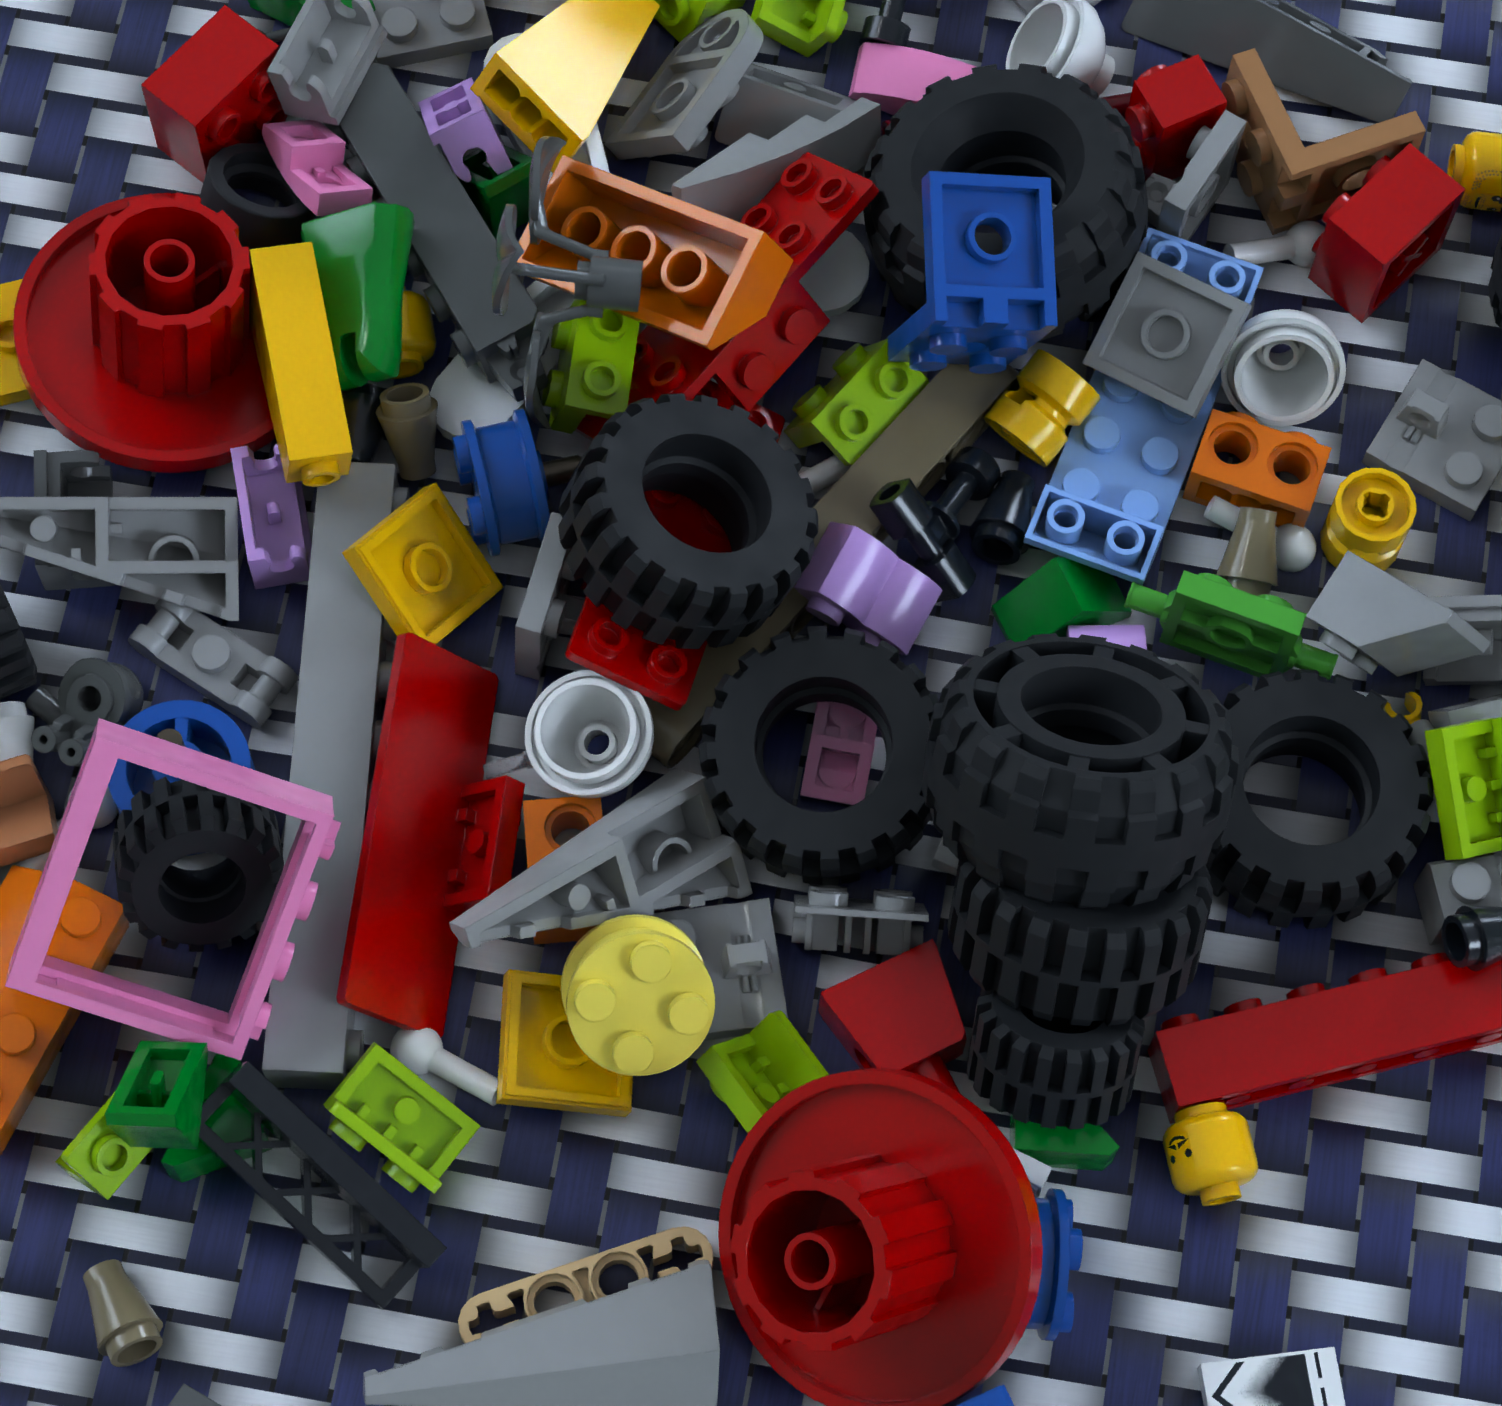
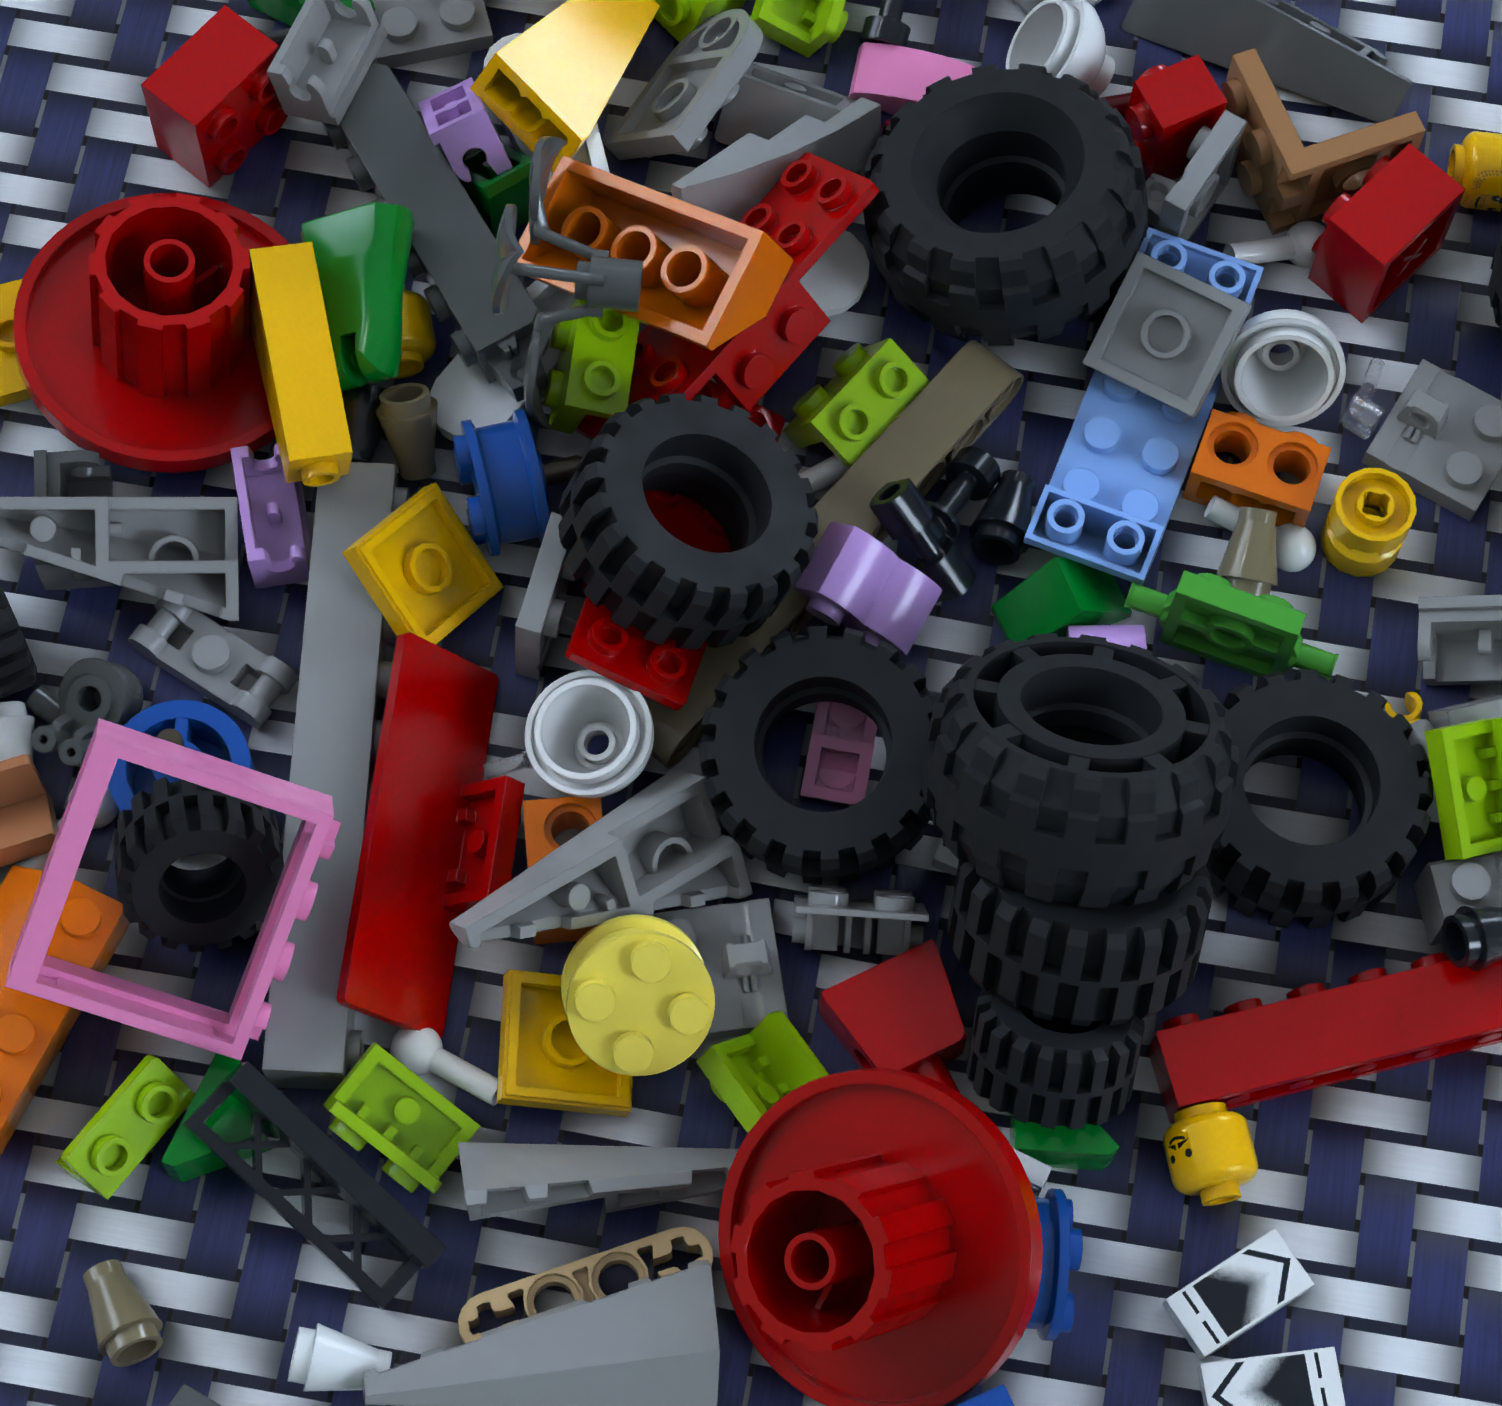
(161, 1096): green slope -> none
(254, 168): black tyre -> none
(313, 166): bright pink slope -> none
(333, 1360): none -> white cone
(536, 1176): none -> light grey wedge
(981, 304): blue bracket -> none
(1042, 407): yellow wheel -> none
(1238, 1294): none -> white tile
(1363, 414): none -> clear hand
(1388, 623): light grey slope -> none

